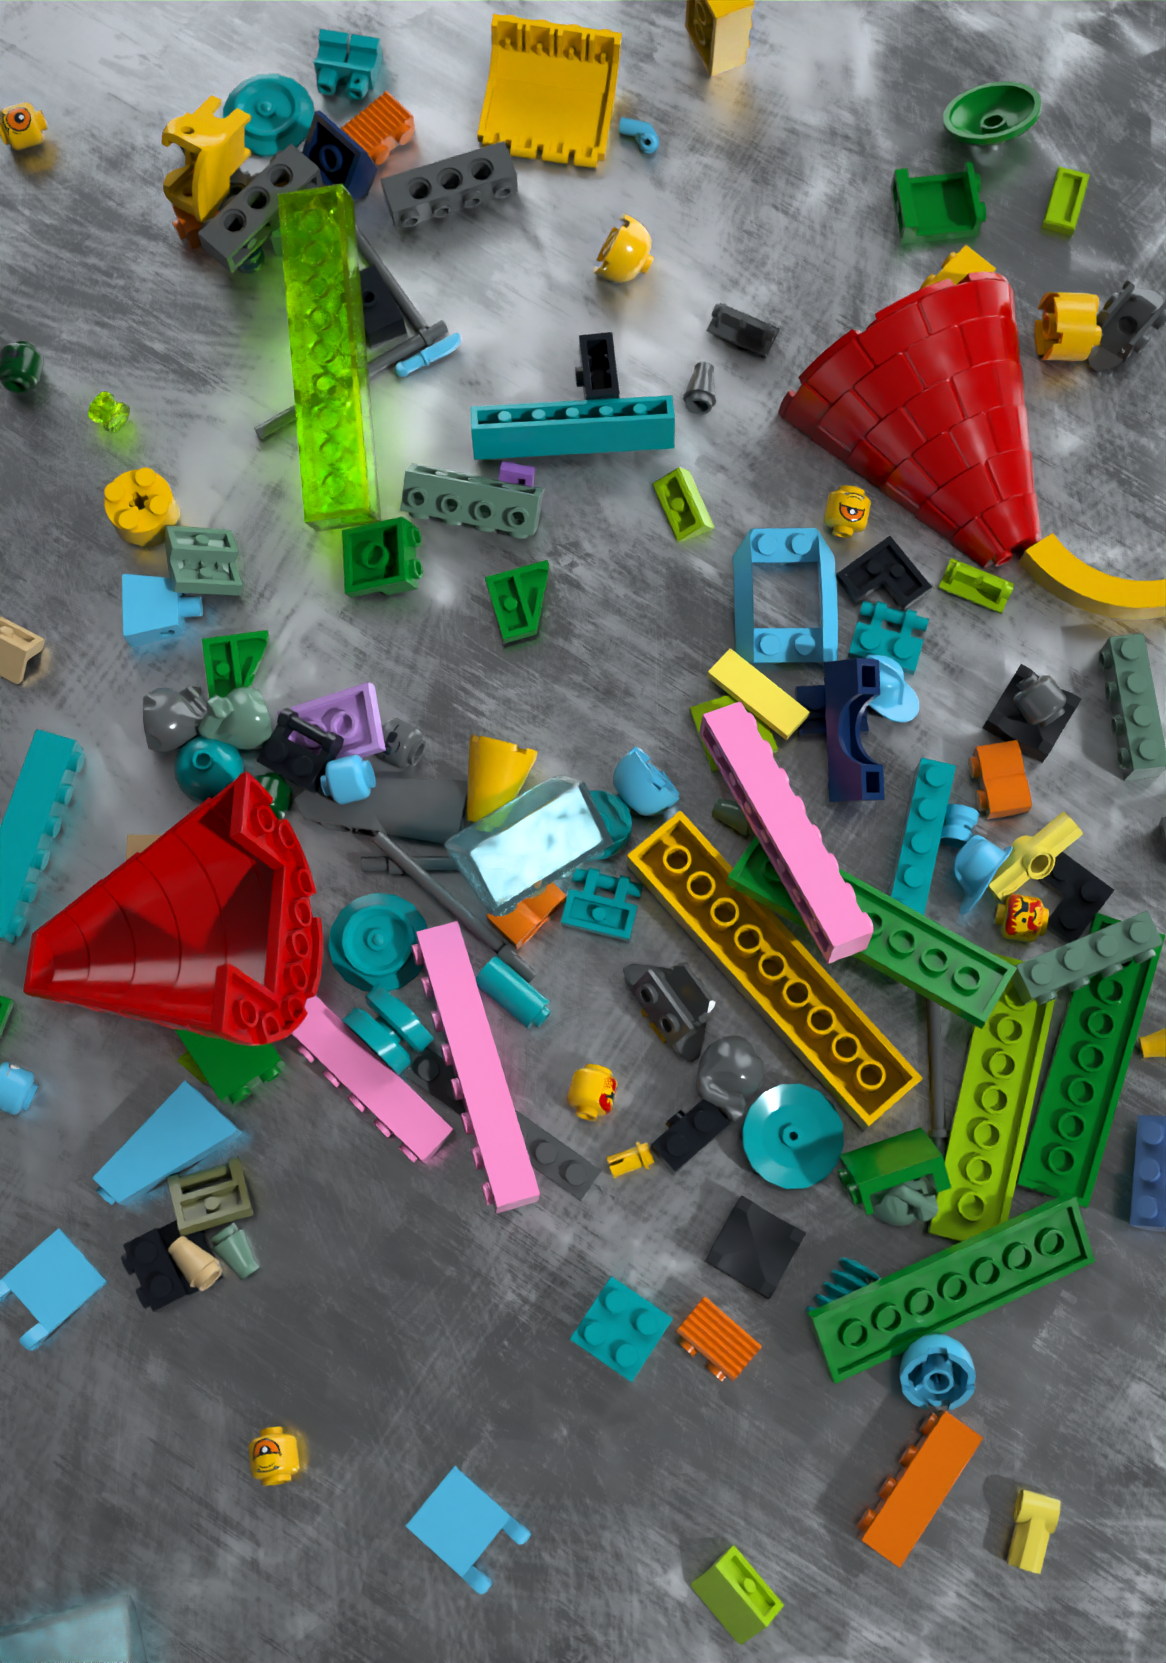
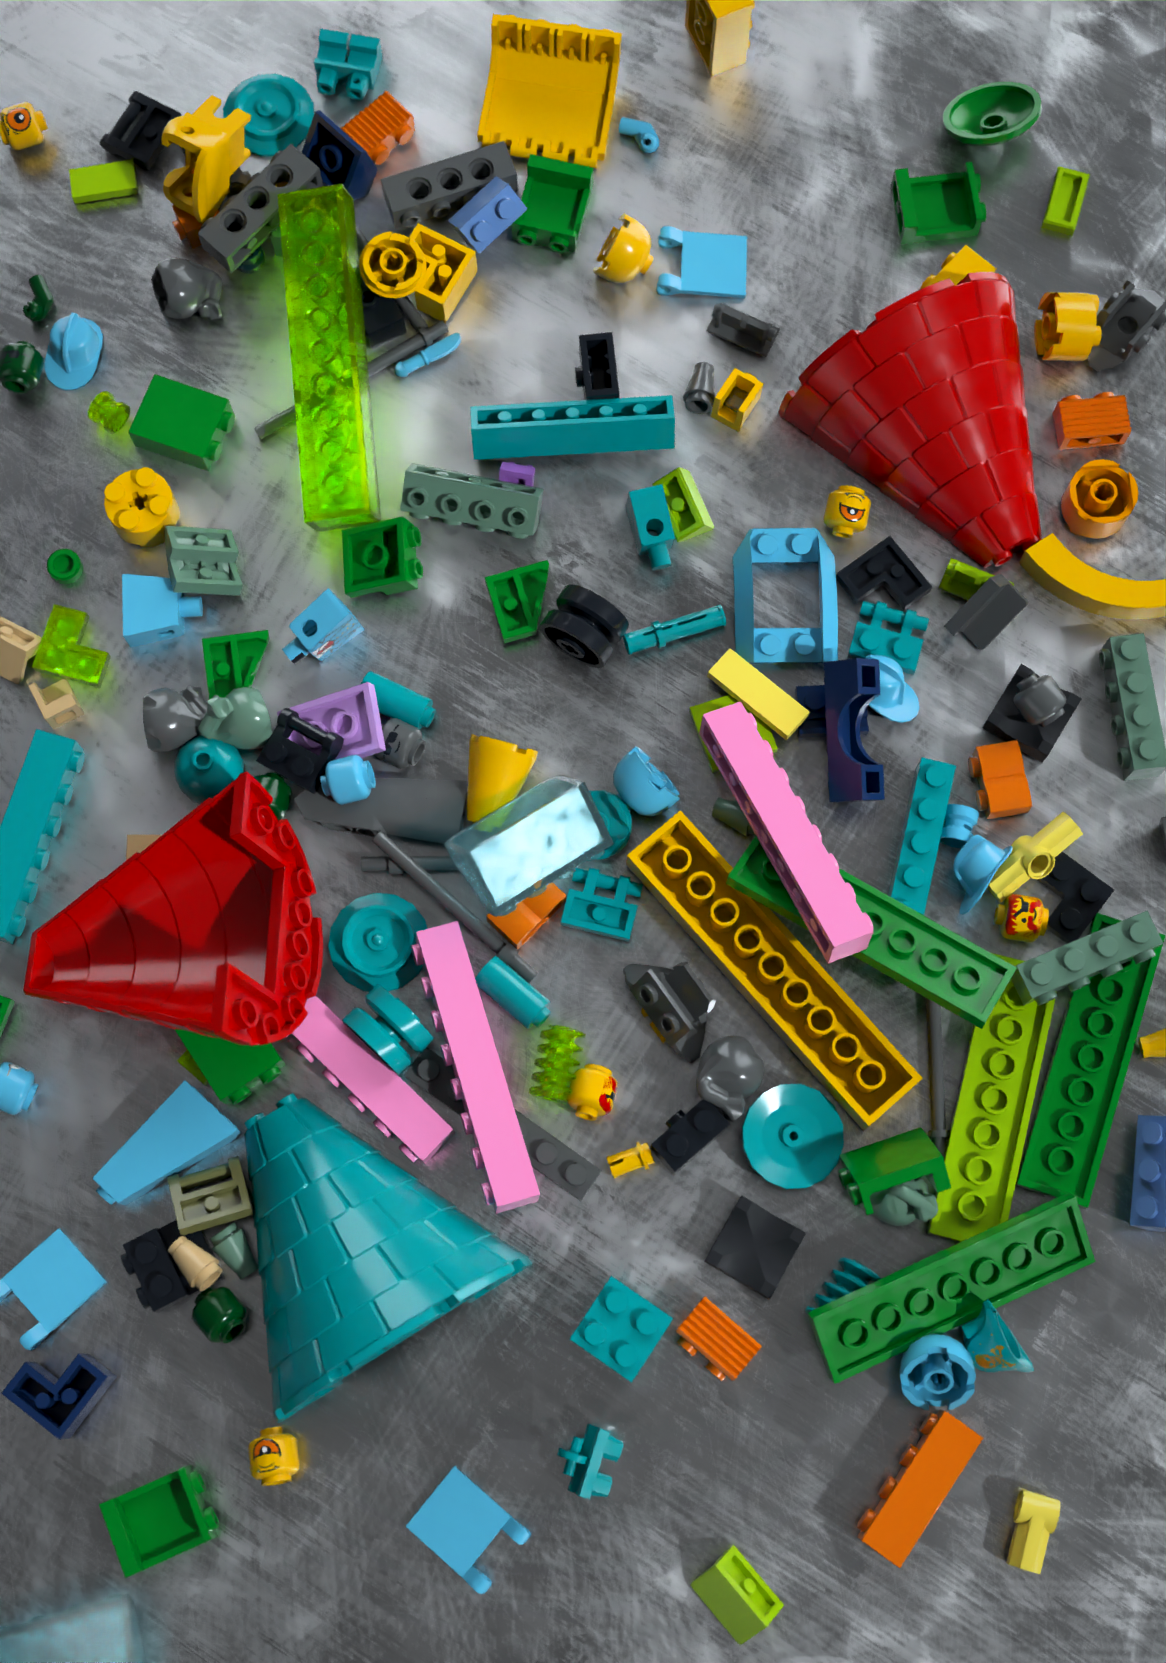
(42, 301): none -> dark green arm
(57, 703): none -> tan panel
(62, 653): none -> clear neon green plate
(62, 1402): none -> dark blue brick
(64, 566): none -> green tile
(73, 352): none -> medium azure piece
(103, 181): none -> lime tile
(145, 140): none -> black plate
(159, 1520): none -> green panel
(182, 422): none -> green brick
(187, 288): none -> dark grey piece
(219, 1314): none -> dark green head
(322, 628): none -> medium azure torso
(351, 1251): none -> teal cone
(392, 265): none -> yellow cone
(401, 702): none -> teal brick
(447, 272): none -> yellow brick
(487, 214): none -> medium blue brick
(556, 204): none -> green panel
(556, 1063): none -> clear neon green piece
(584, 626): none -> black wheel
(585, 1459): none -> teal hips
(649, 512): none -> teal torso
(660, 633): none -> teal pin
(709, 264): none -> medium azure flag
(736, 399): none -> yellow window
(988, 611): none -> dark grey panel
(993, 1343): none -> teal hat
(1091, 421): none -> orange brick
(1099, 499): none -> light orange brick

